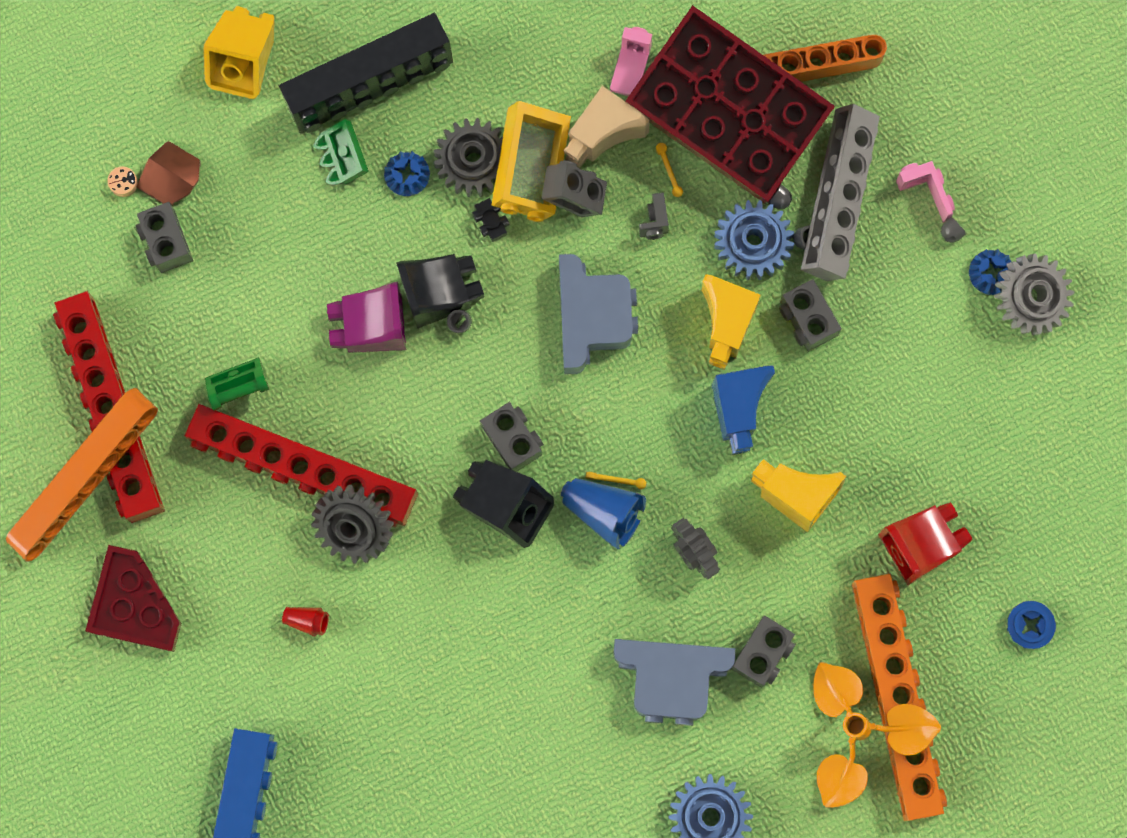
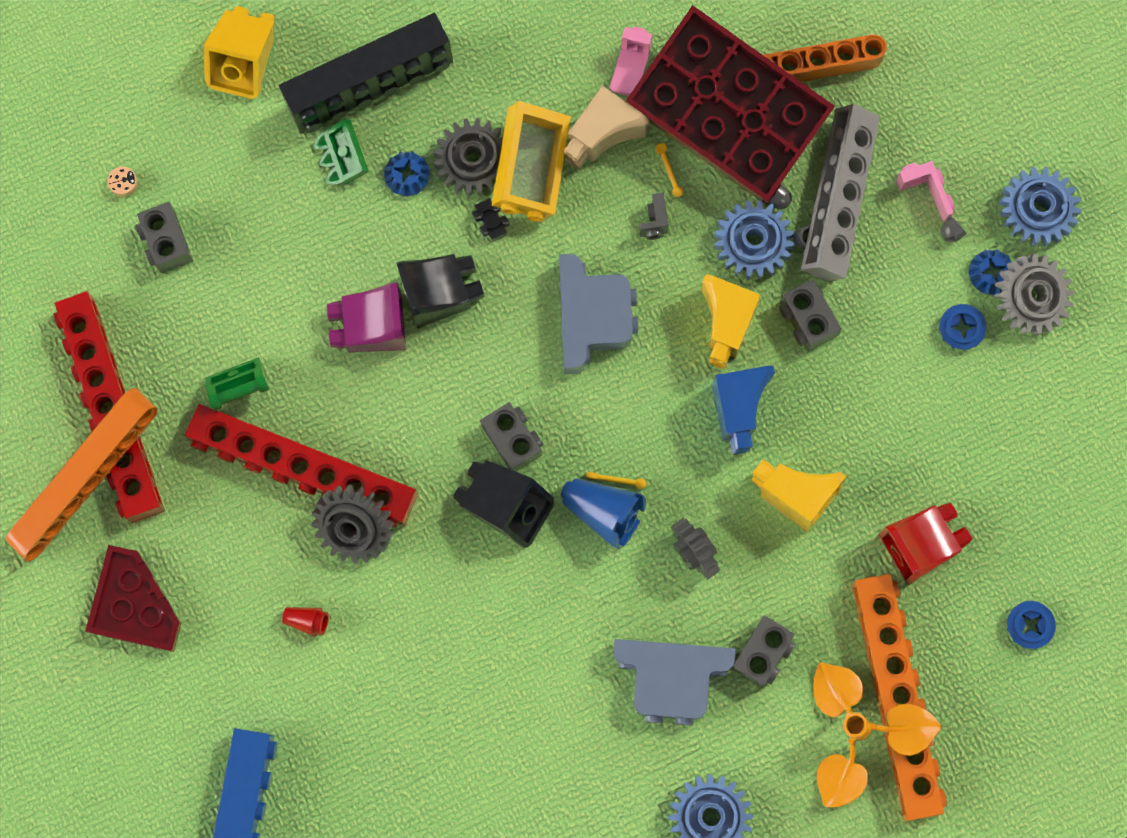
(169, 174): copper slope -> none
(455, 317): dark grey hinge -> none
(574, 189): dark grey brick -> none
(972, 317): none -> blue gear
(1034, 223): none -> medium blue gear

